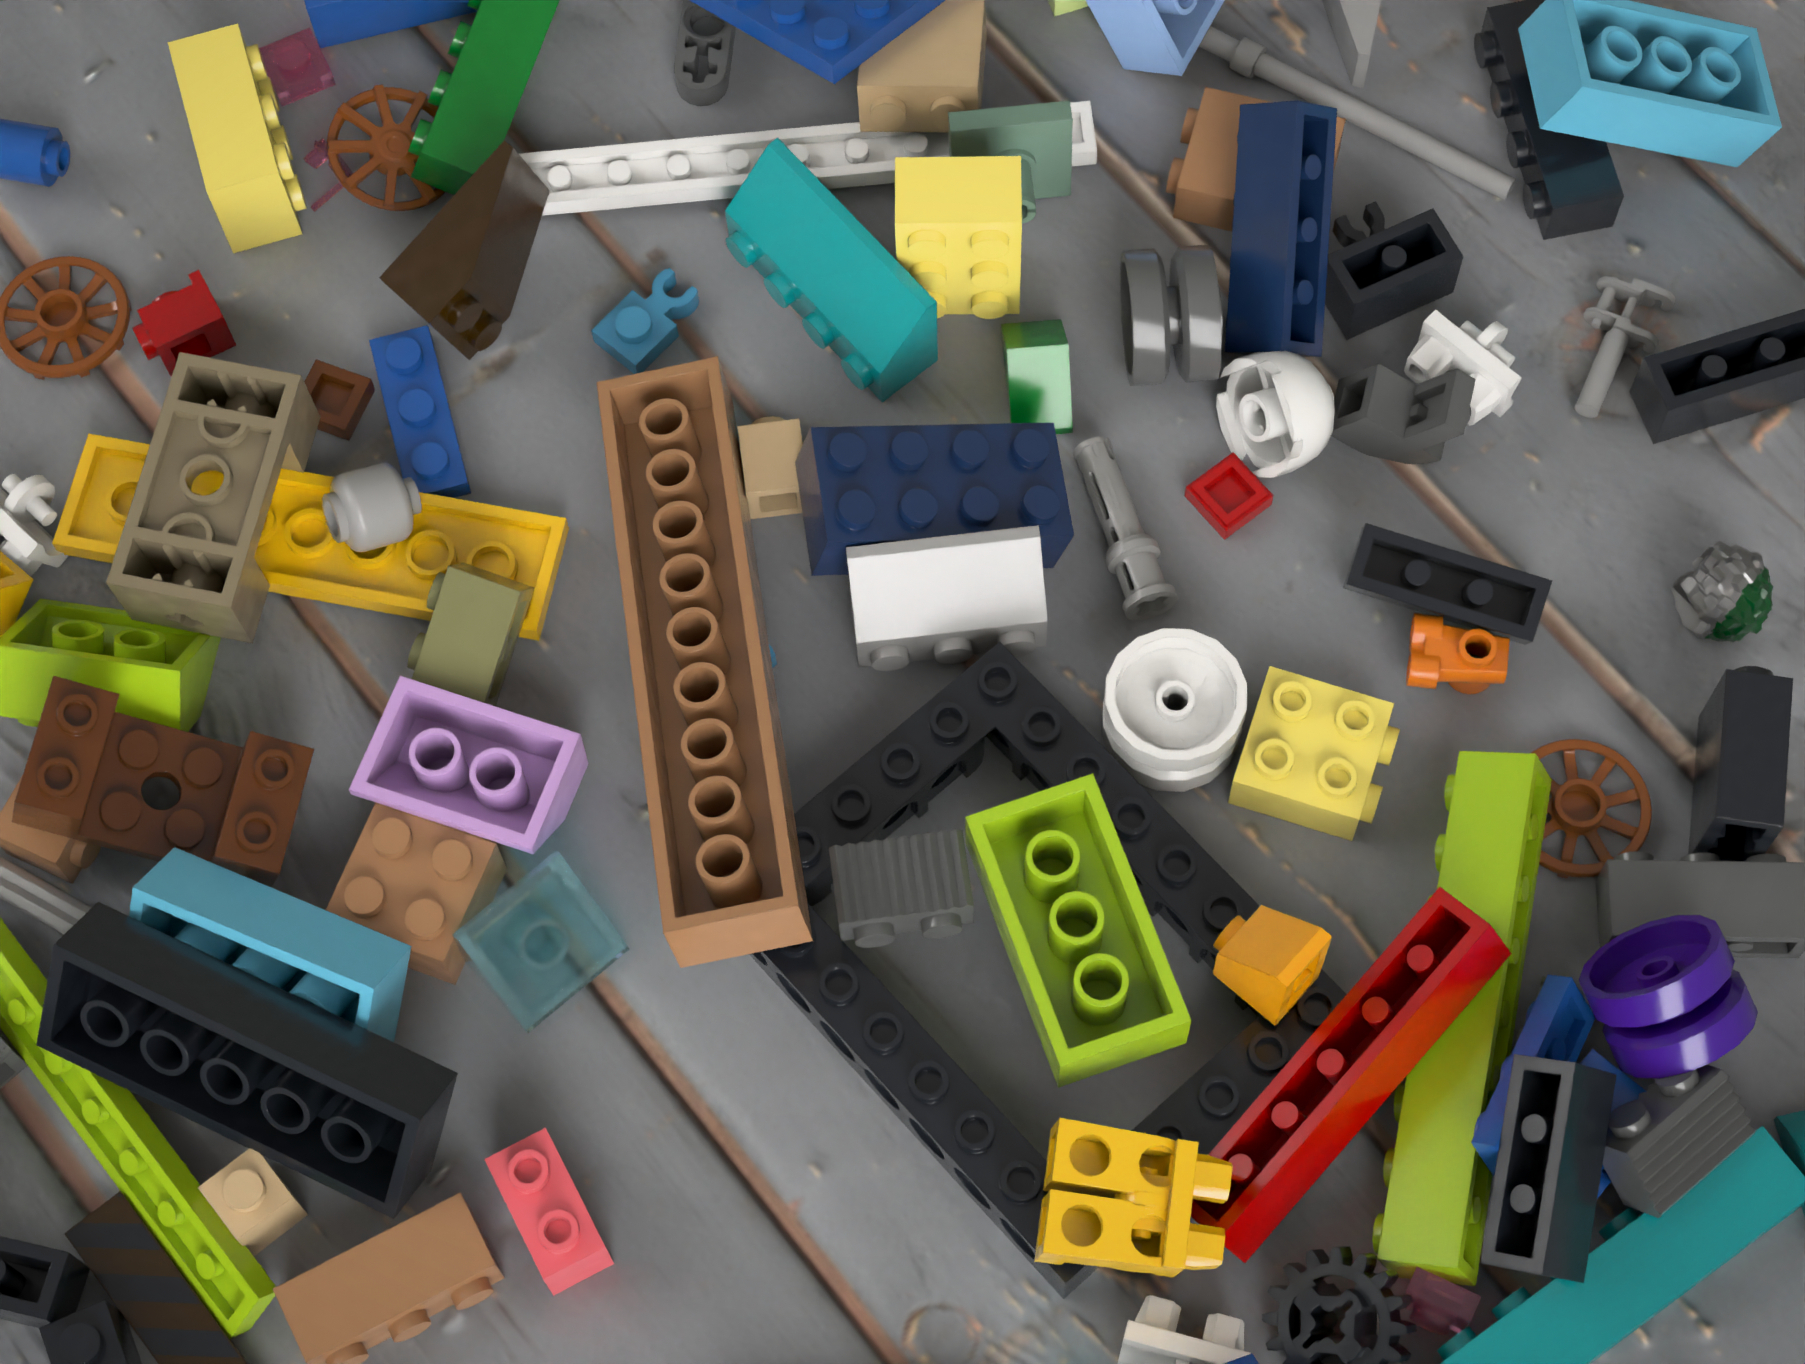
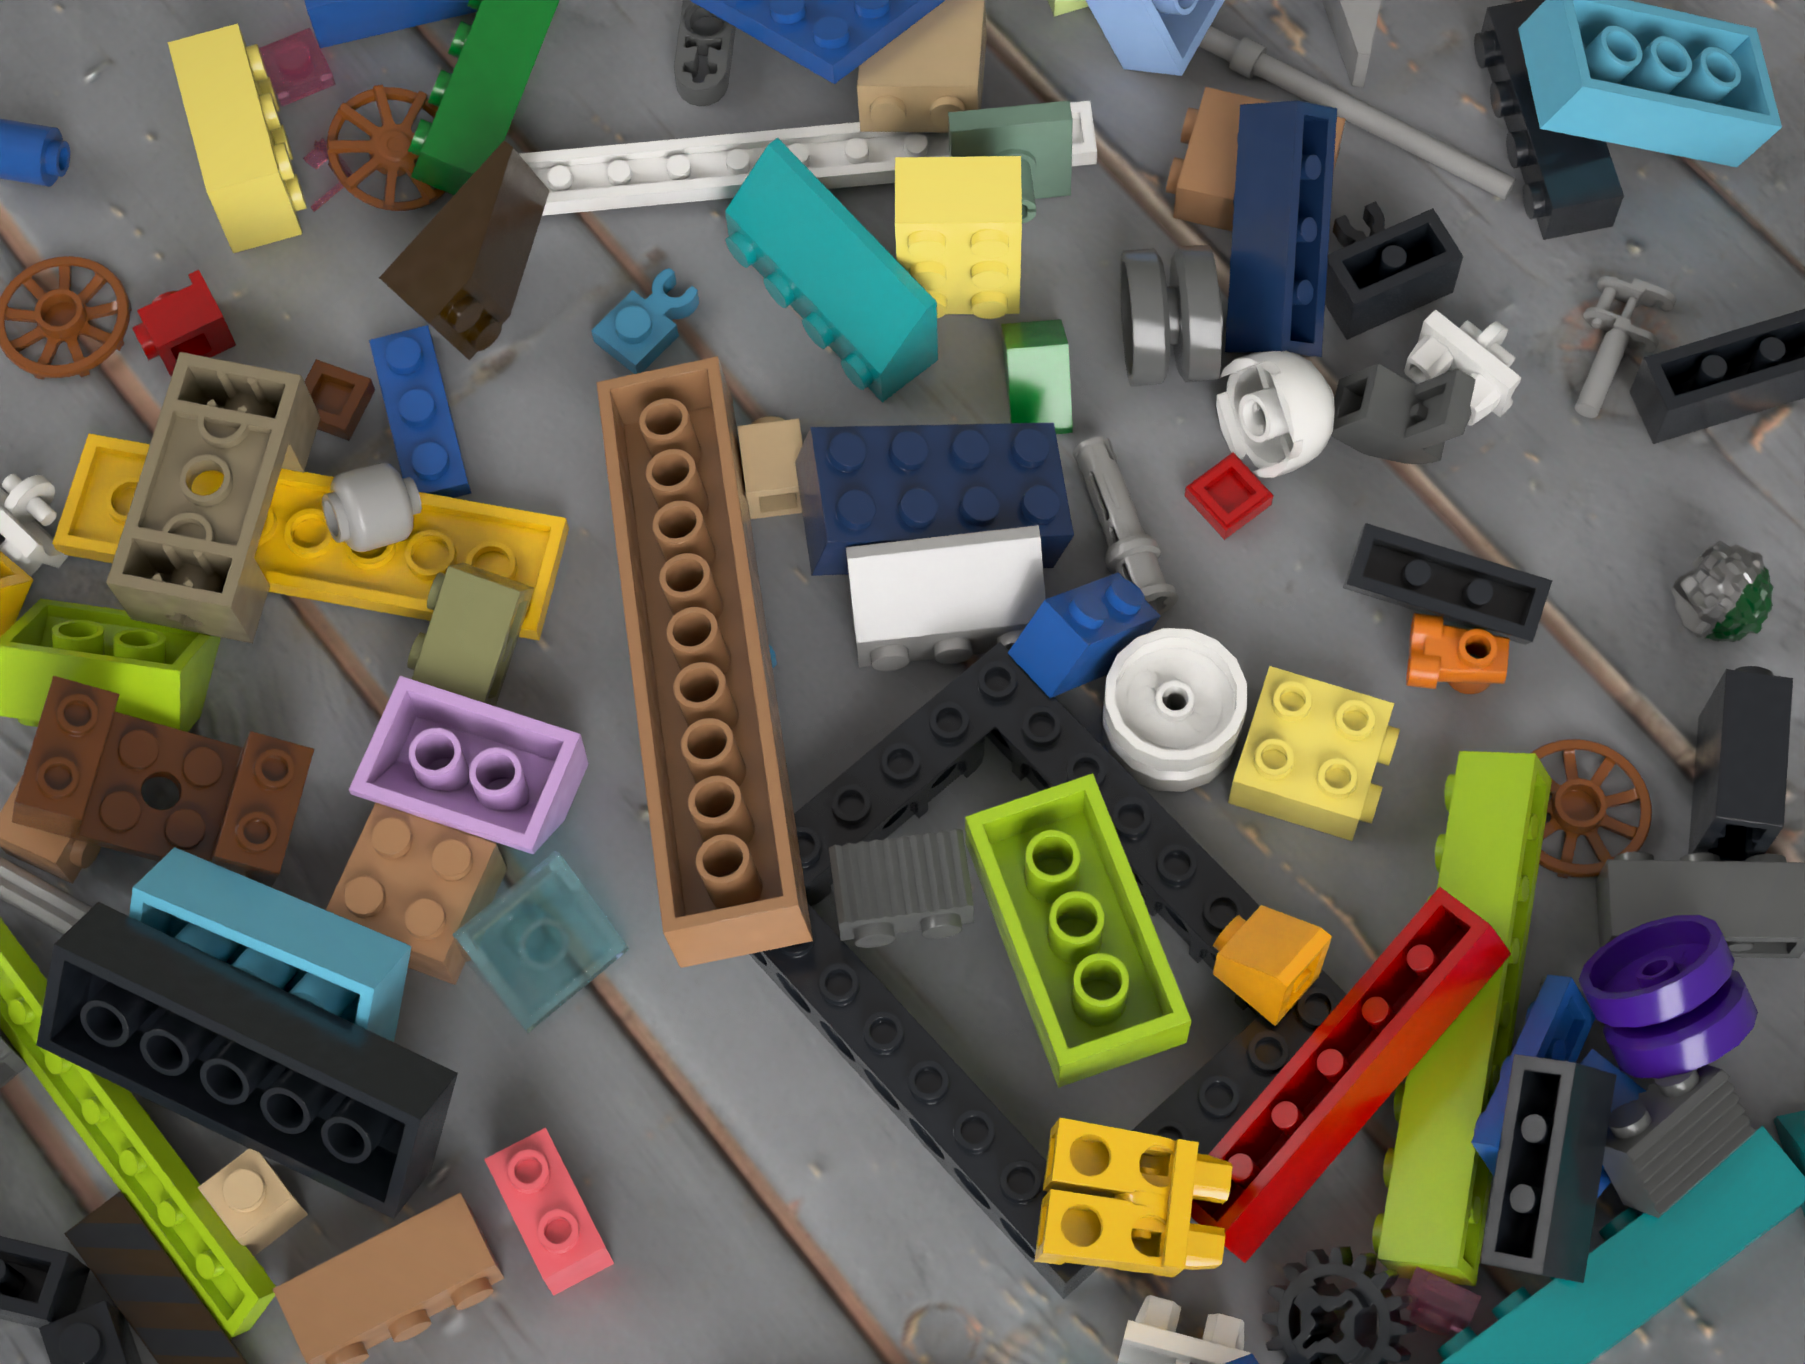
(1081, 633): none -> blue brick

